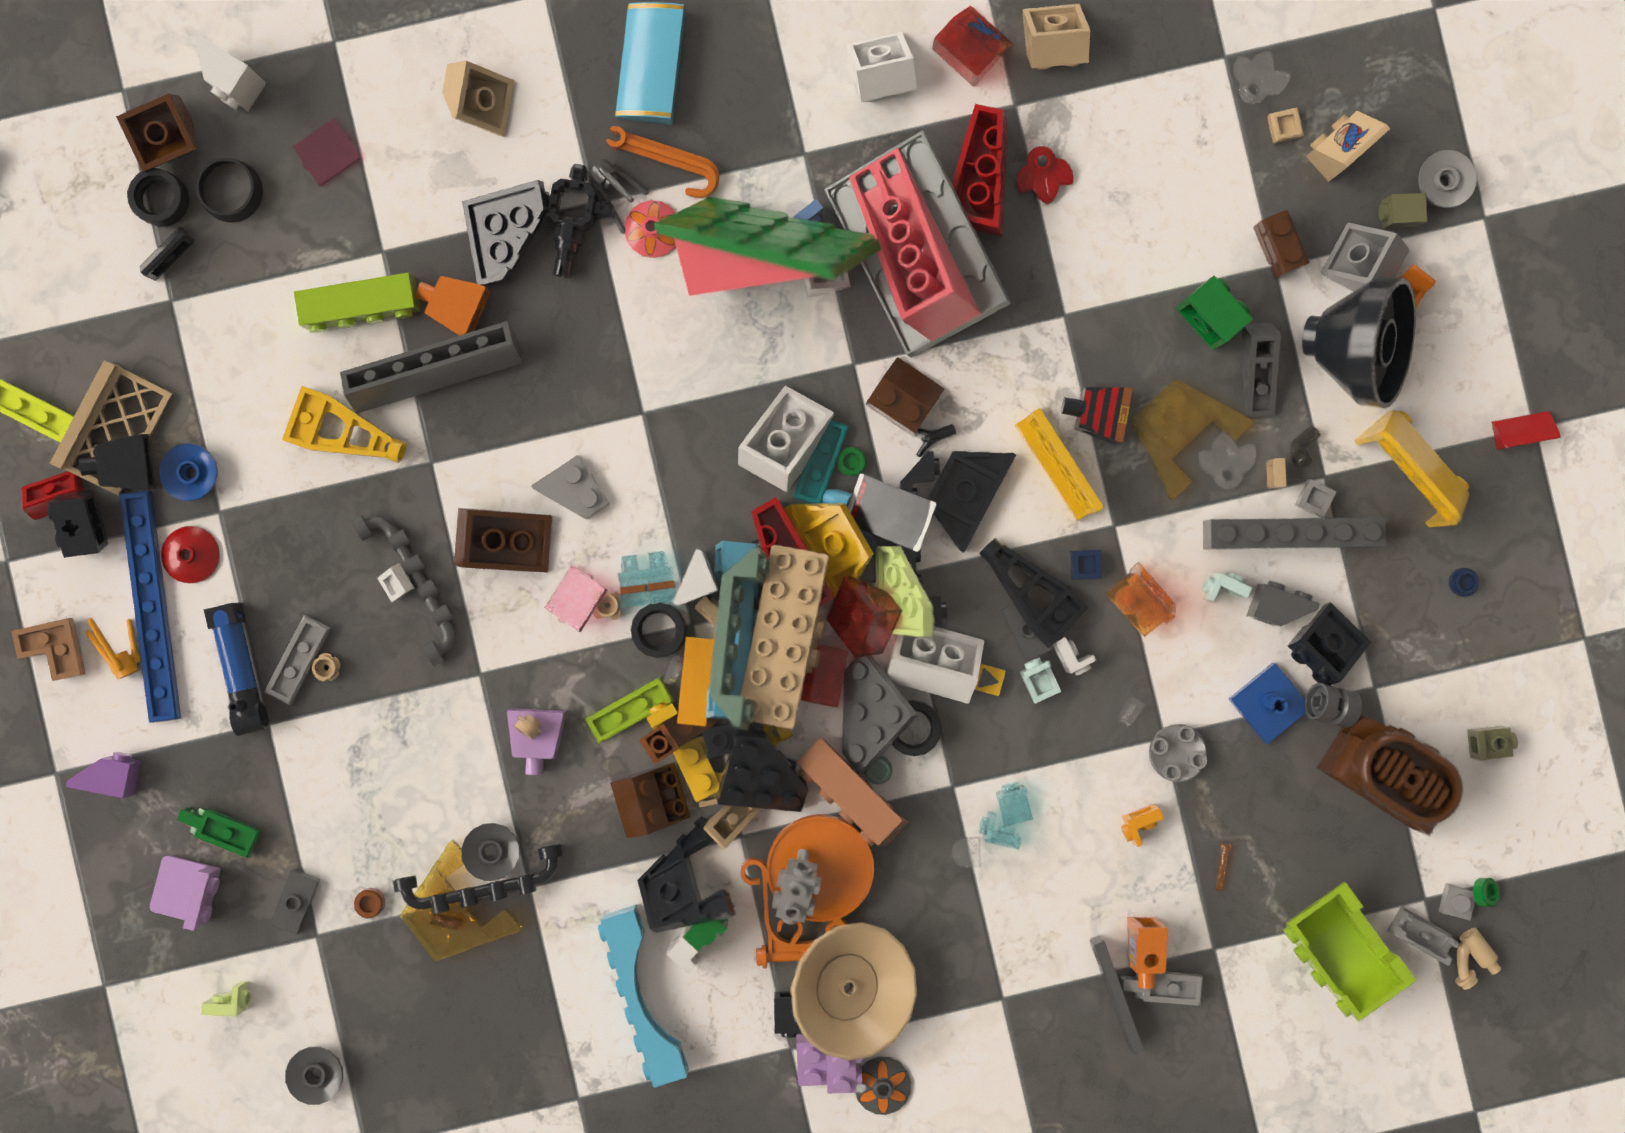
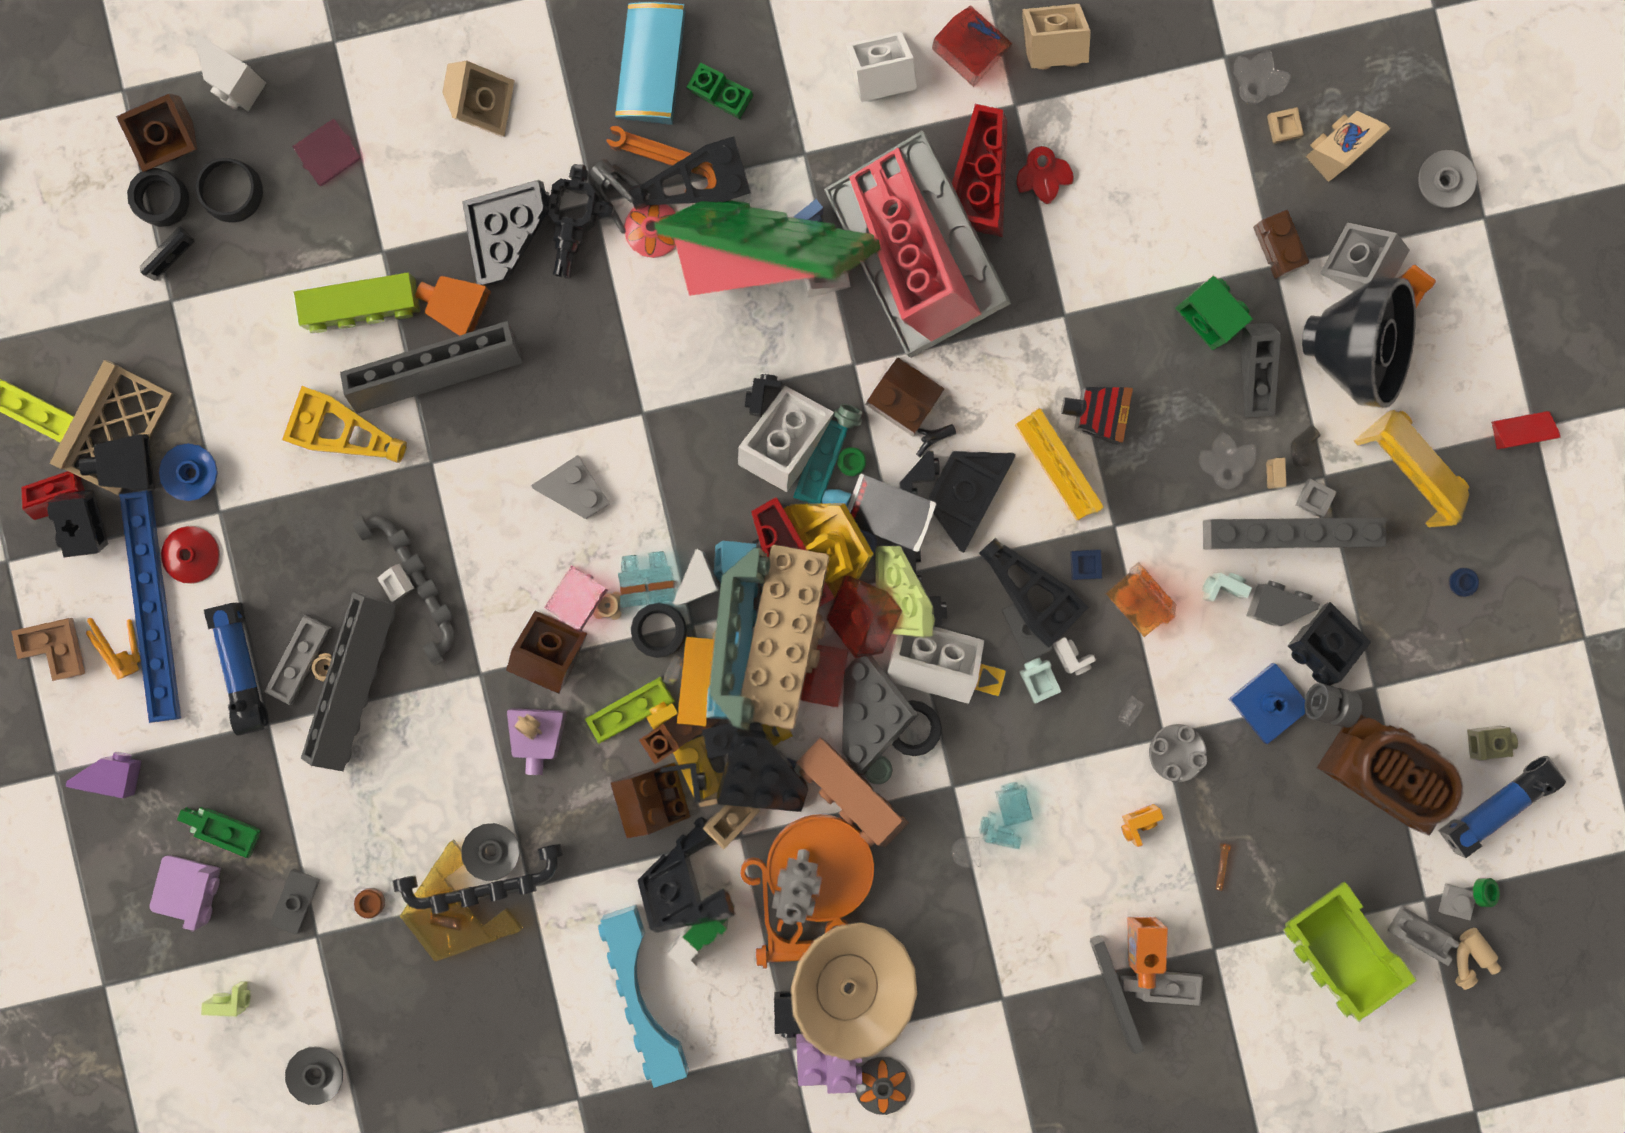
(348, 682): none -> dark grey brick
(502, 540): reddish brown slope -> none
(546, 652): none -> reddish brown slope
(698, 779): none -> black bracket
(708, 610): tan plate -> none
(720, 91): none -> green slope
(727, 168): none -> black plate
(755, 398): none -> black bracket
(836, 549): none -> yellow bracket
(848, 415): none -> sand green plate
(1174, 421): clear yellow wing -> none
(1403, 211): olive brick -> none
(1538, 780): none -> piece

